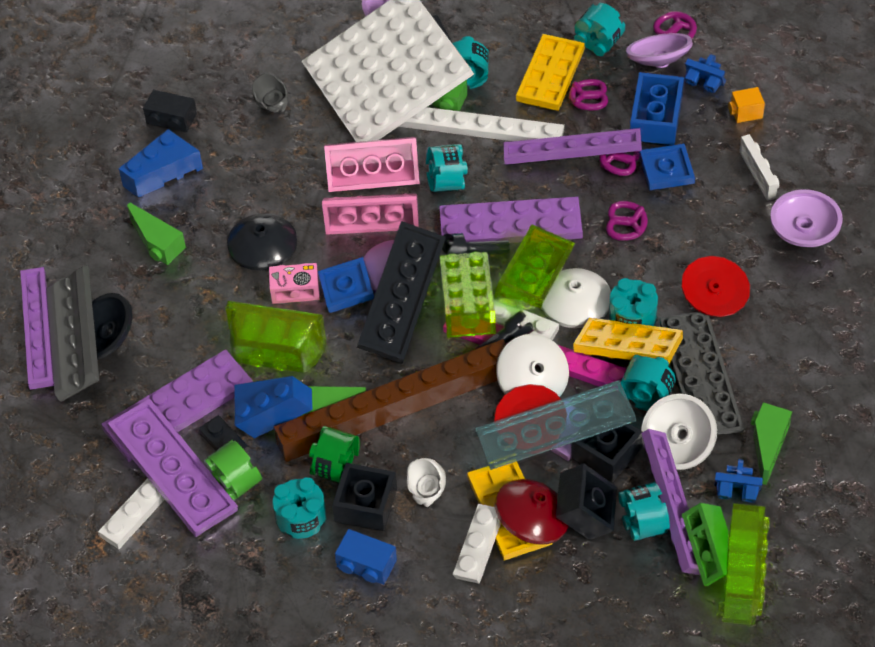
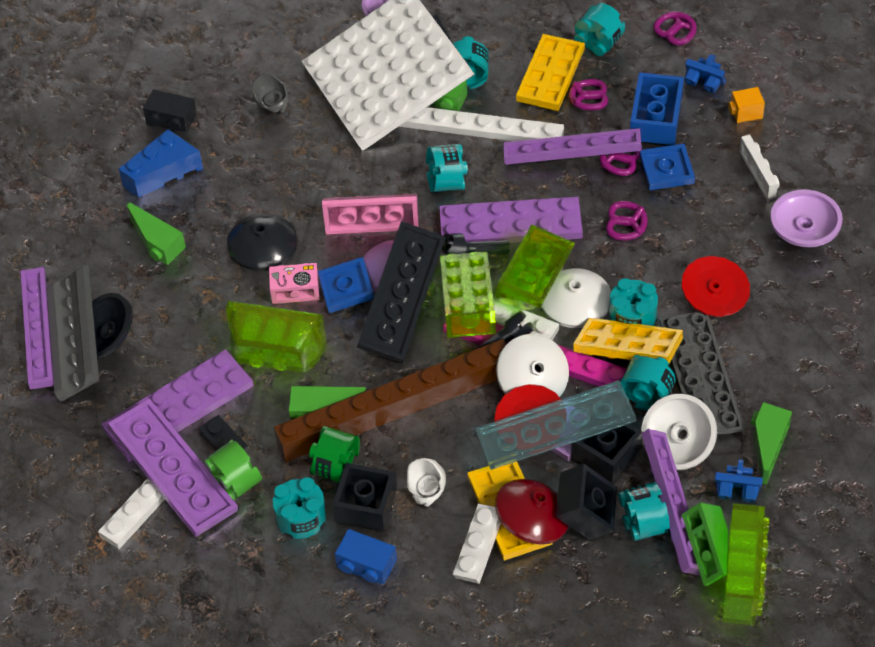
(270, 403): blue wedge -> none
(372, 164): bright pink slope -> none
(659, 49): lavender dish -> none

